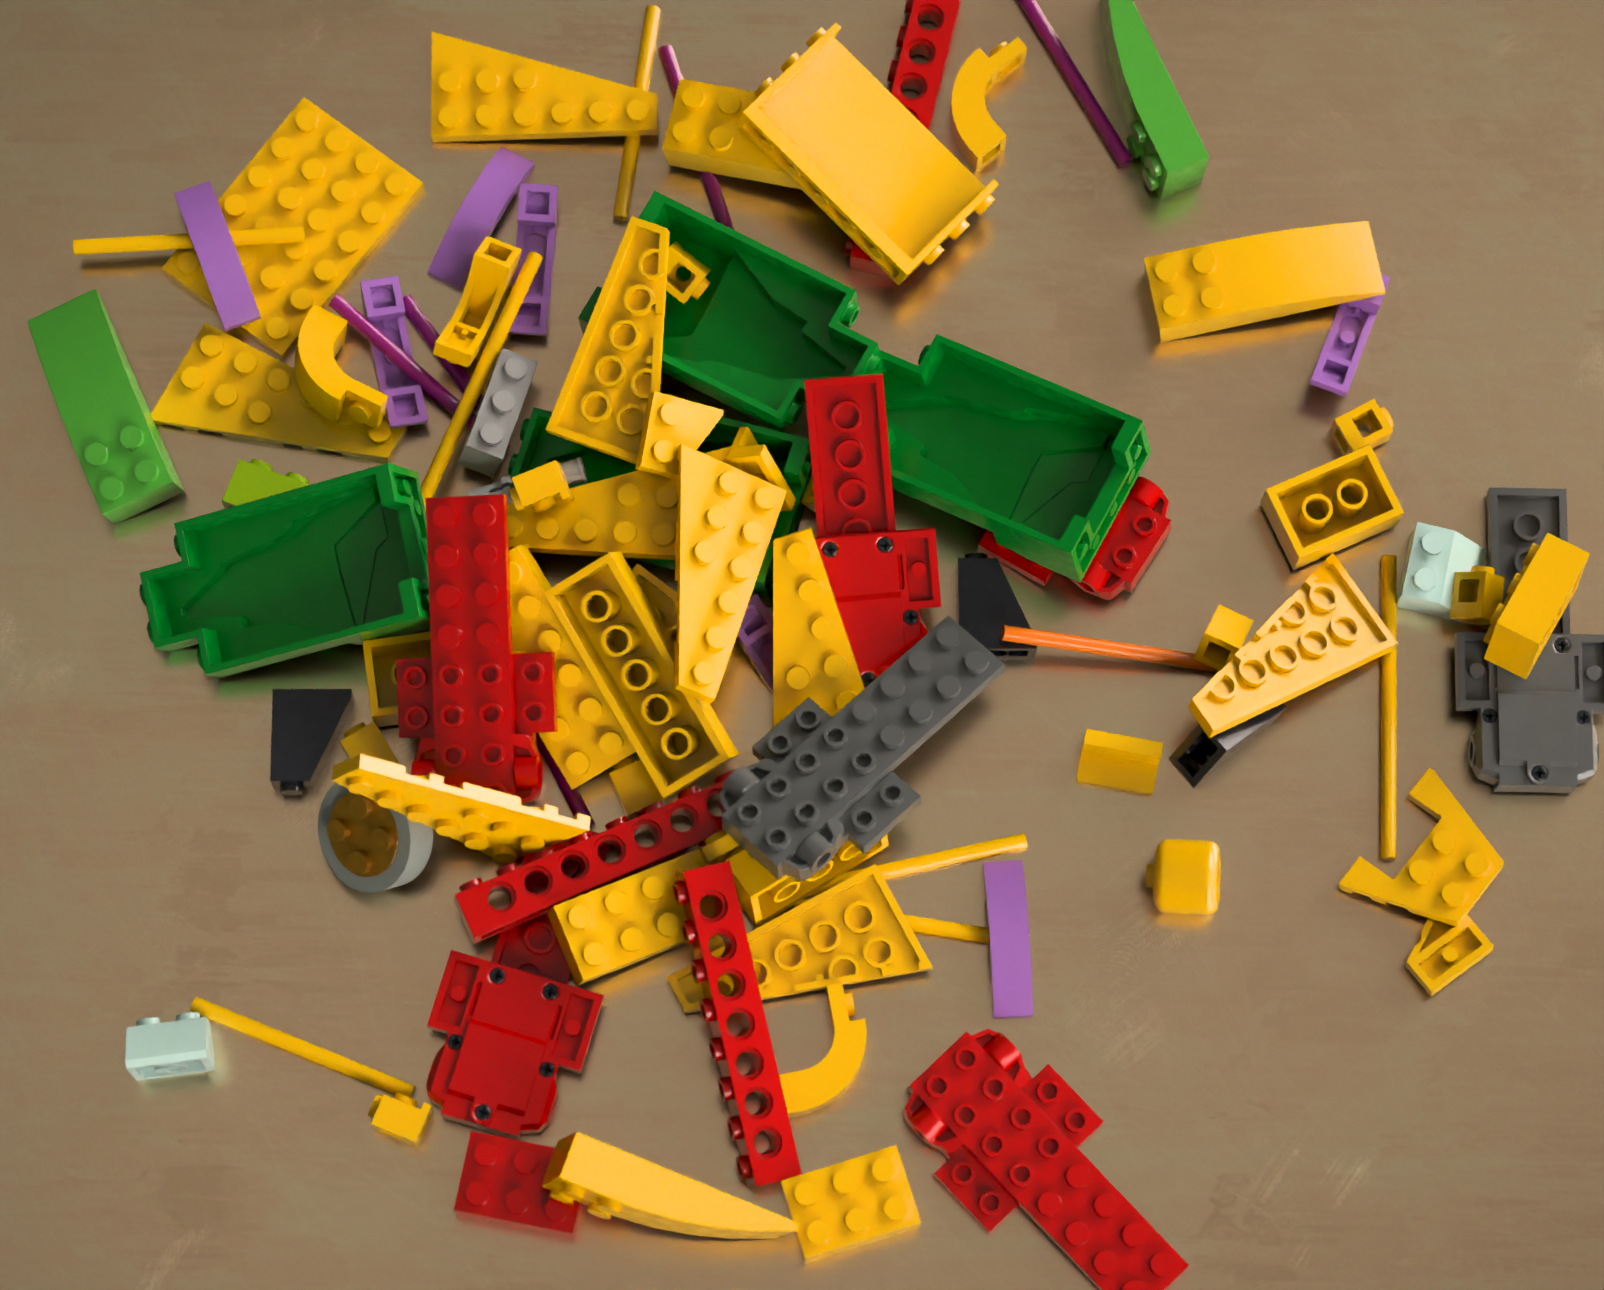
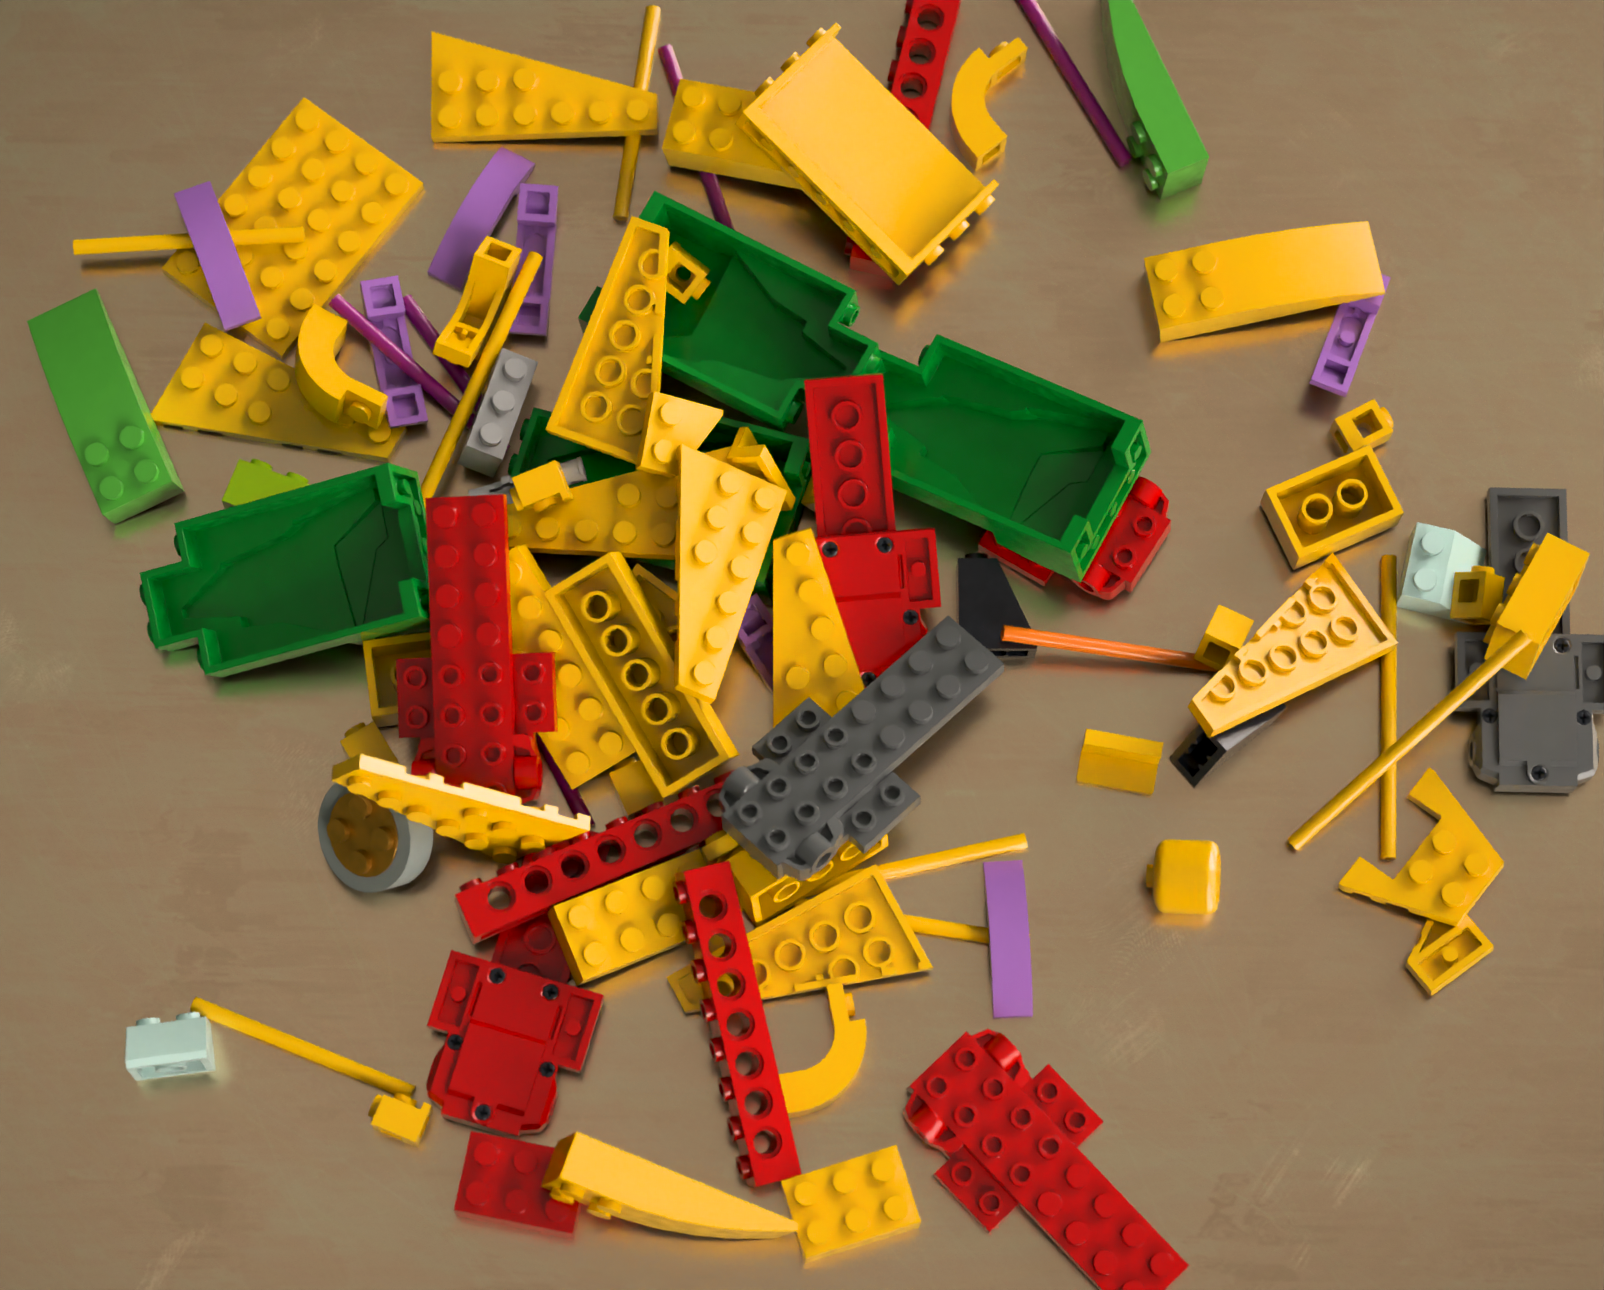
(304, 734): black slope -> none
(1409, 739): none -> yellow piece

